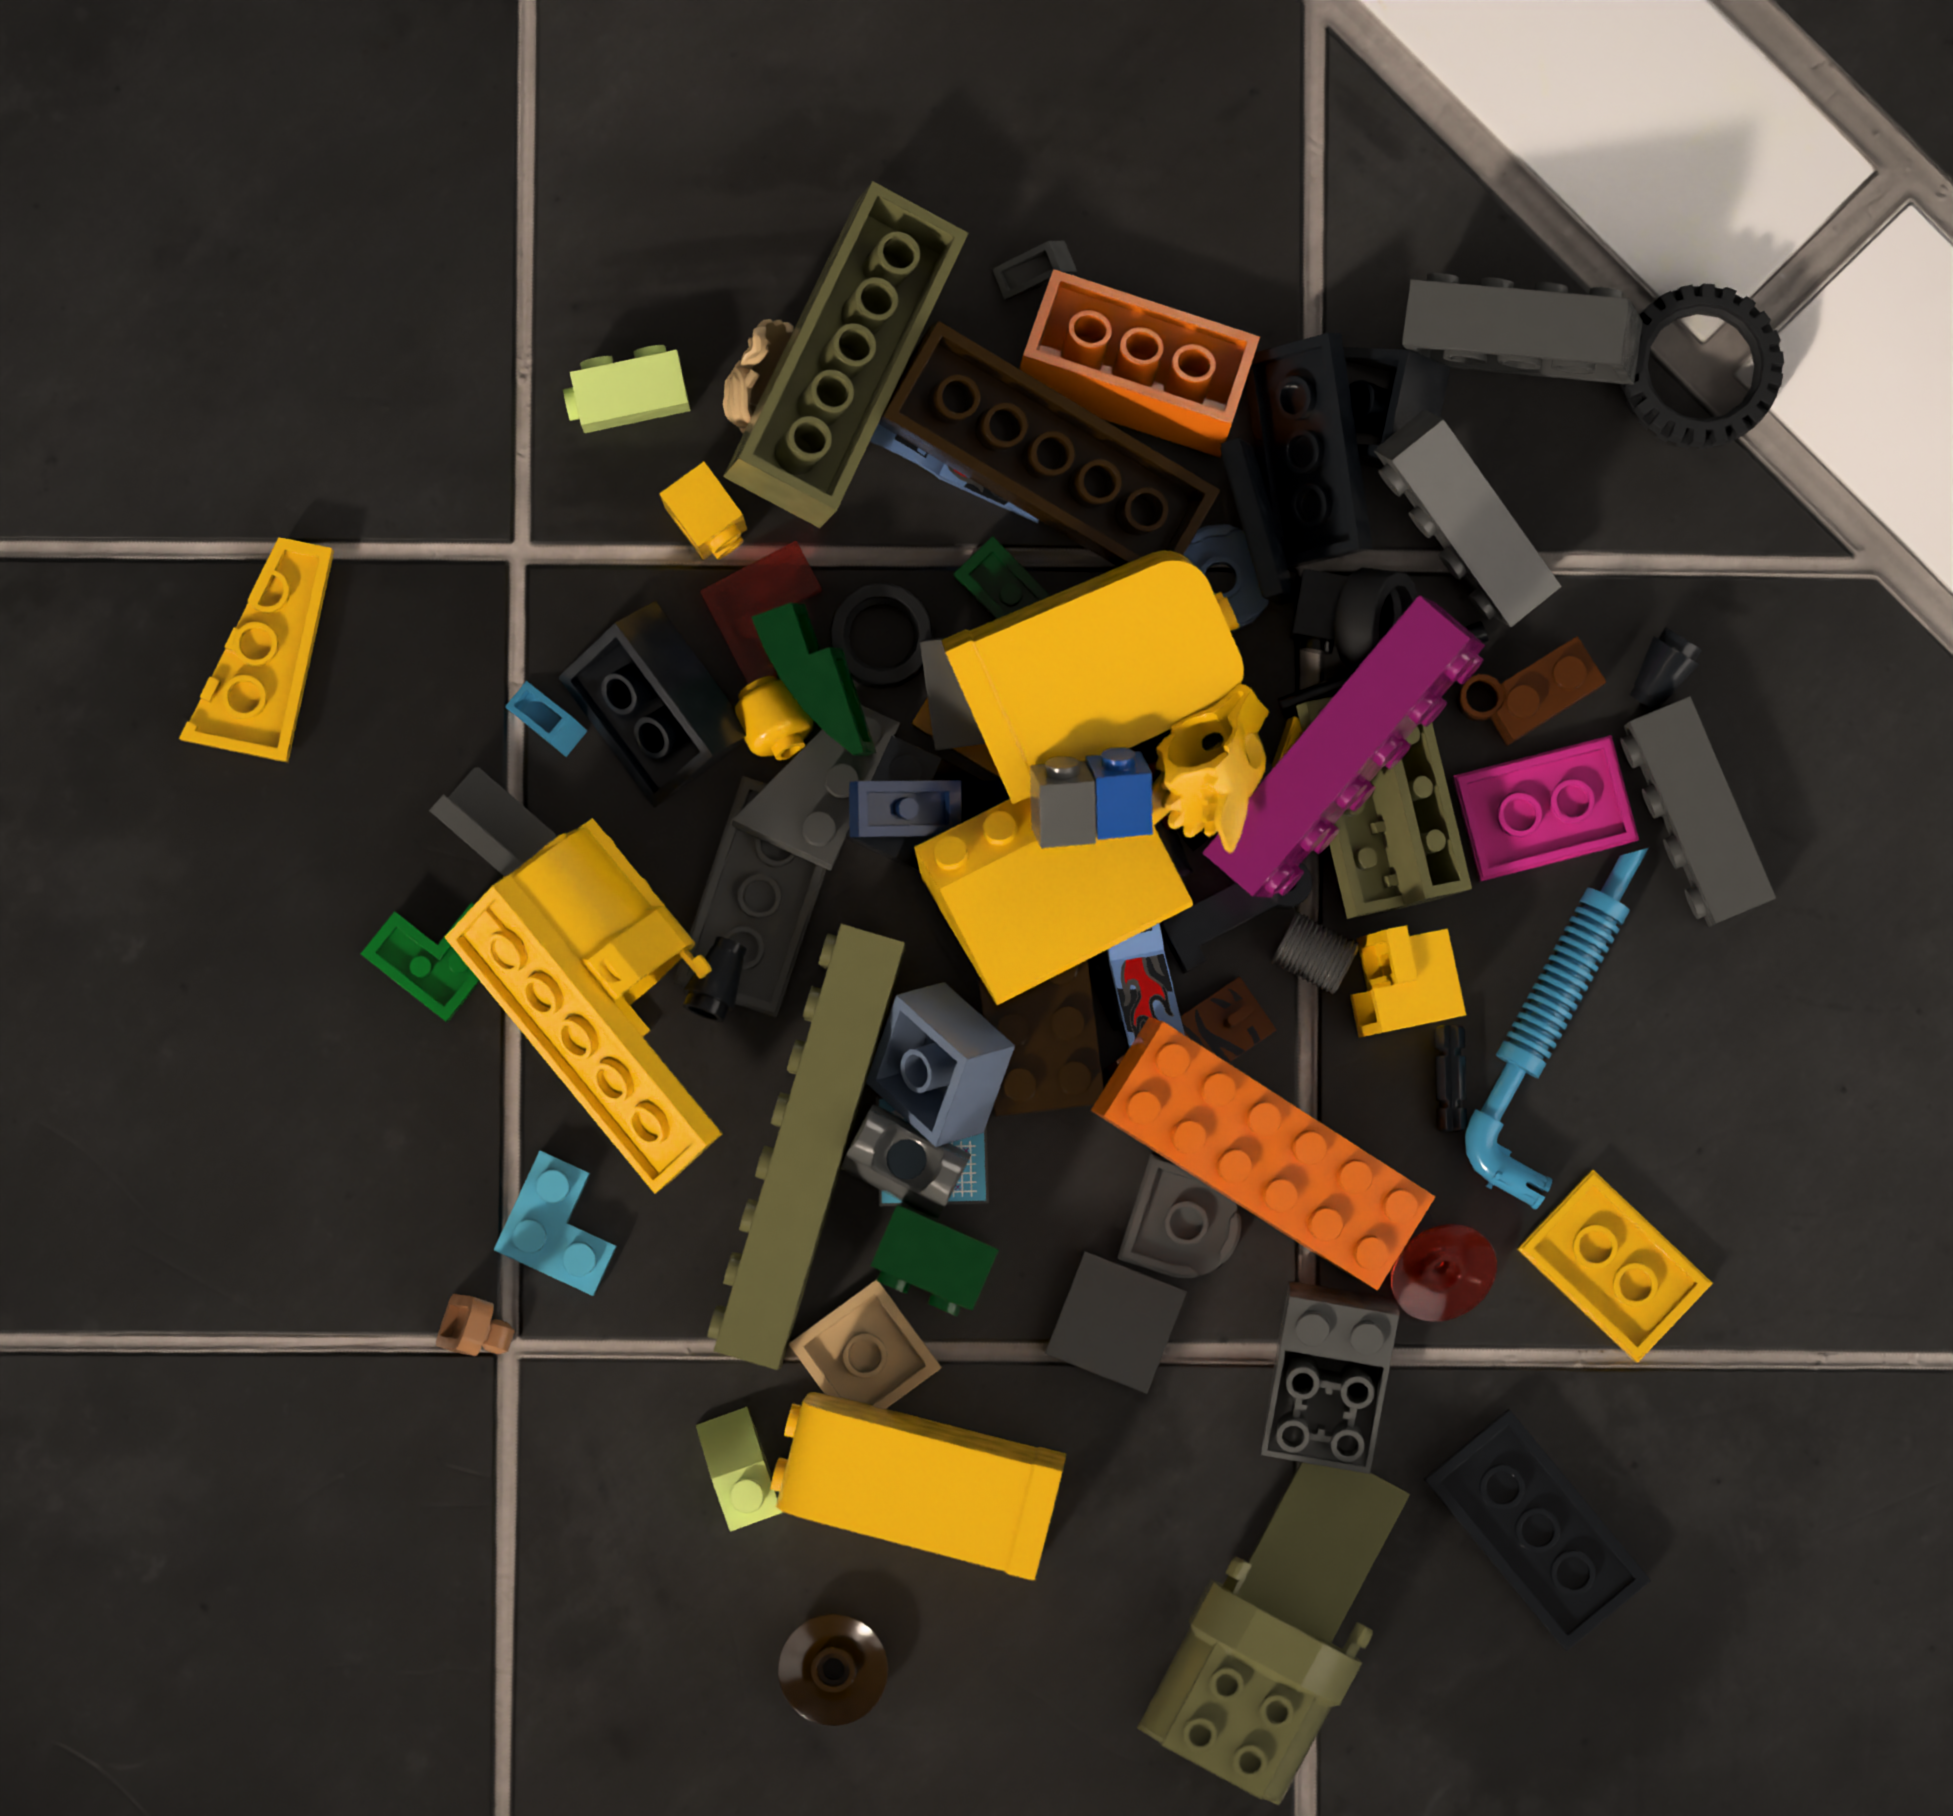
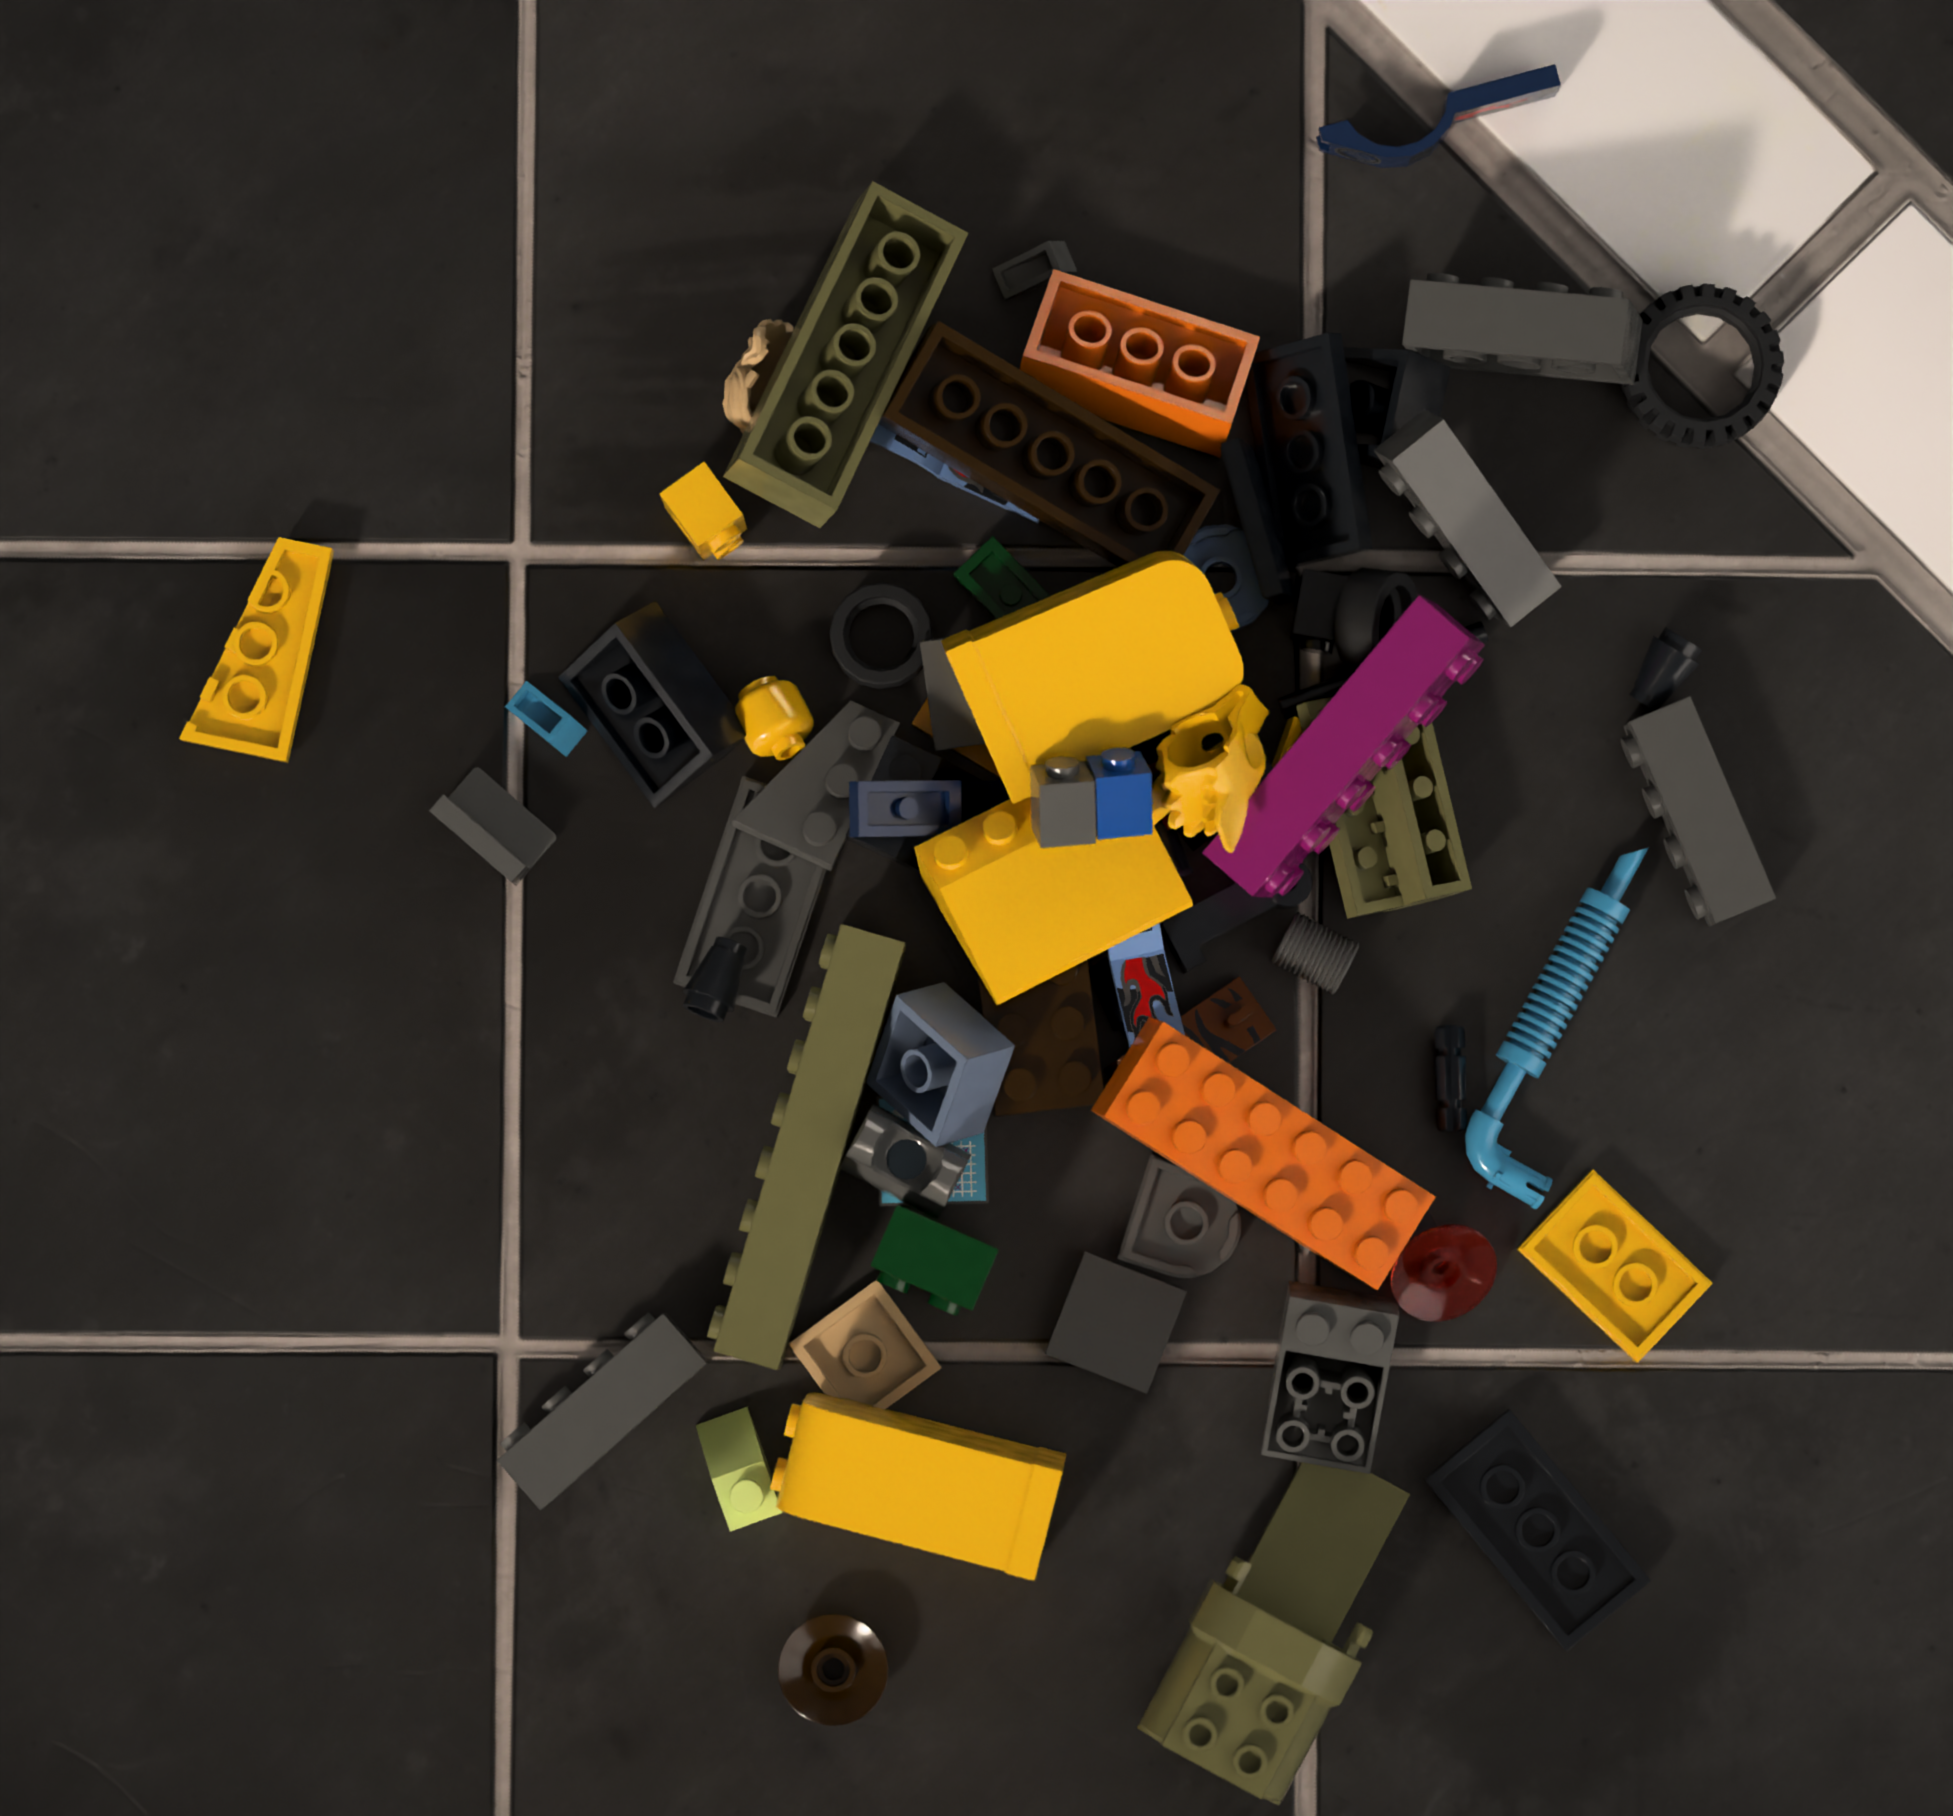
(422, 967): green plate -> none
(469, 1327): medium nougat piece -> none
(540, 1231): medium azure plate -> none
(565, 958): yellow piece -> none
(602, 1410): none -> dark grey brick
(627, 390): yellowish green brick -> none
(754, 590): clear red plate -> none
(815, 676): dark green slope -> none
(1406, 981): yellow plate -> none
(1460, 105): none -> dark blue piece
(1536, 691): reddish brown hinge -> none
(1545, 808): dark pink tile -> none

